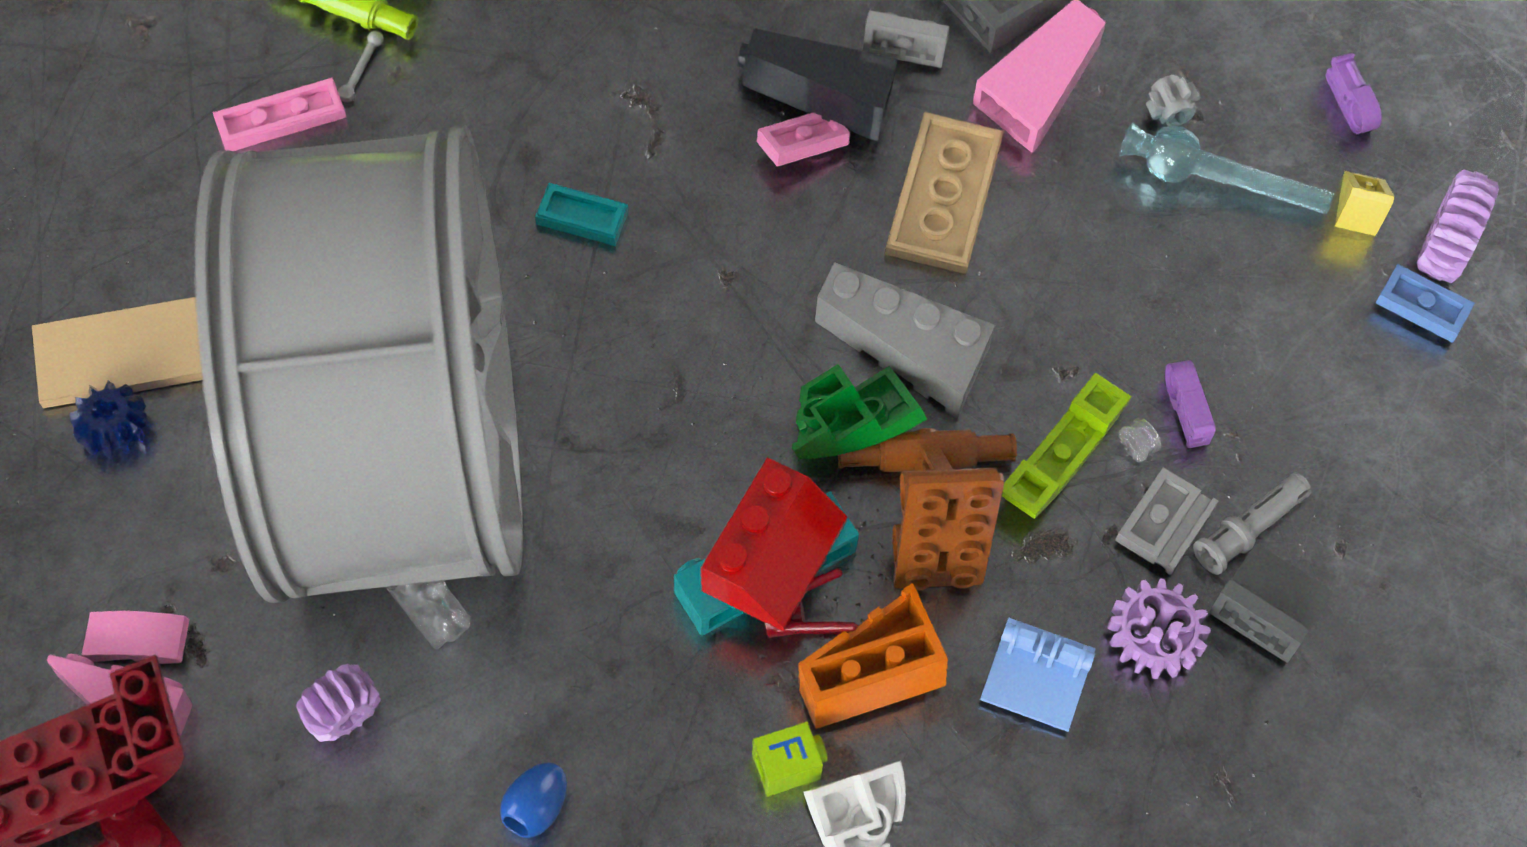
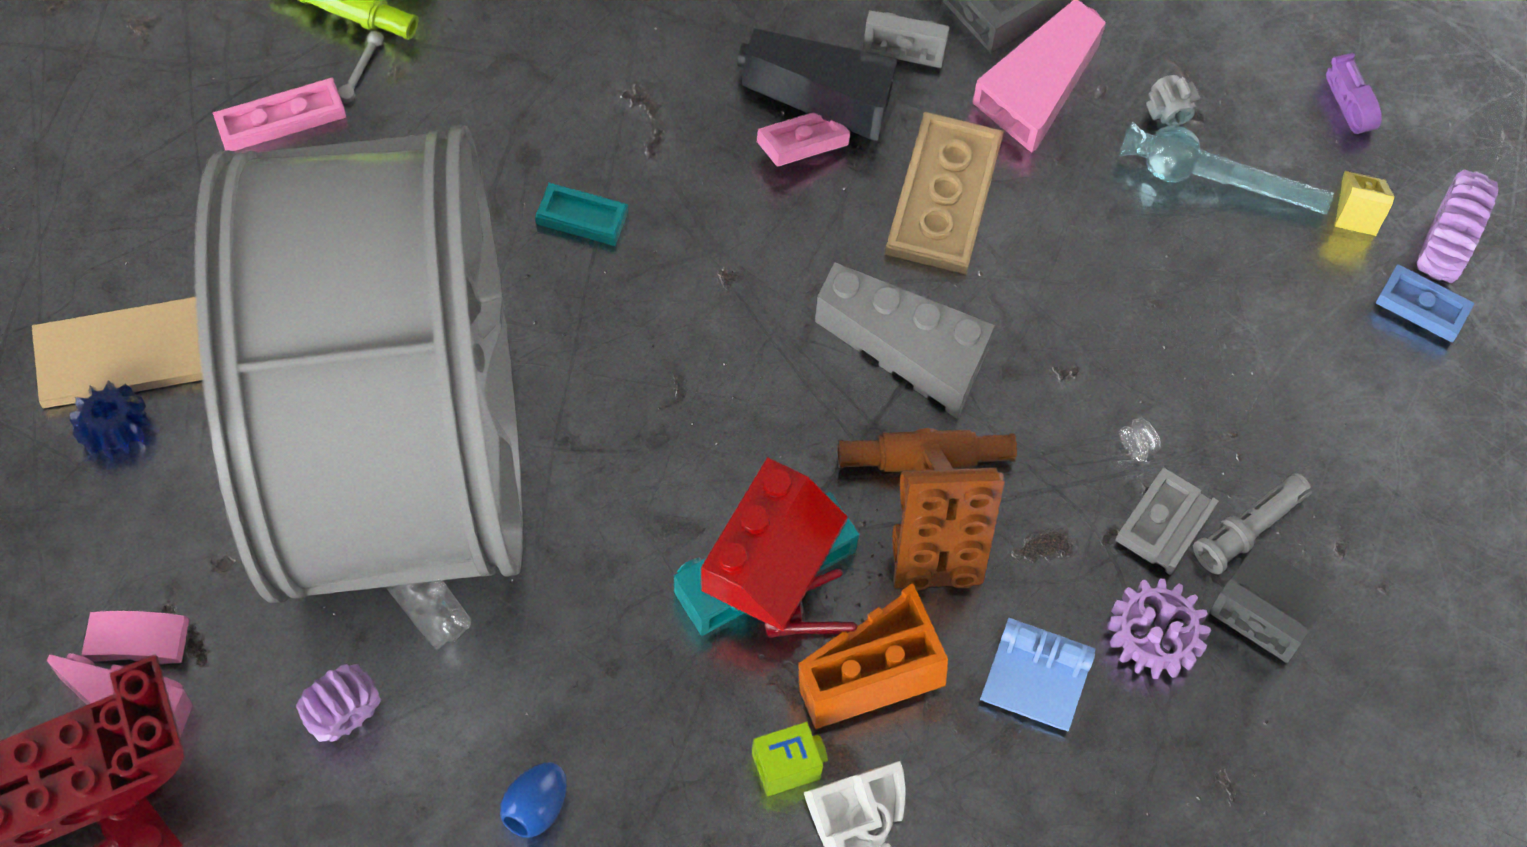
(848, 418): green slope -> none
(1066, 447): lime slope -> none
(1190, 403): medium lavender piece -> none

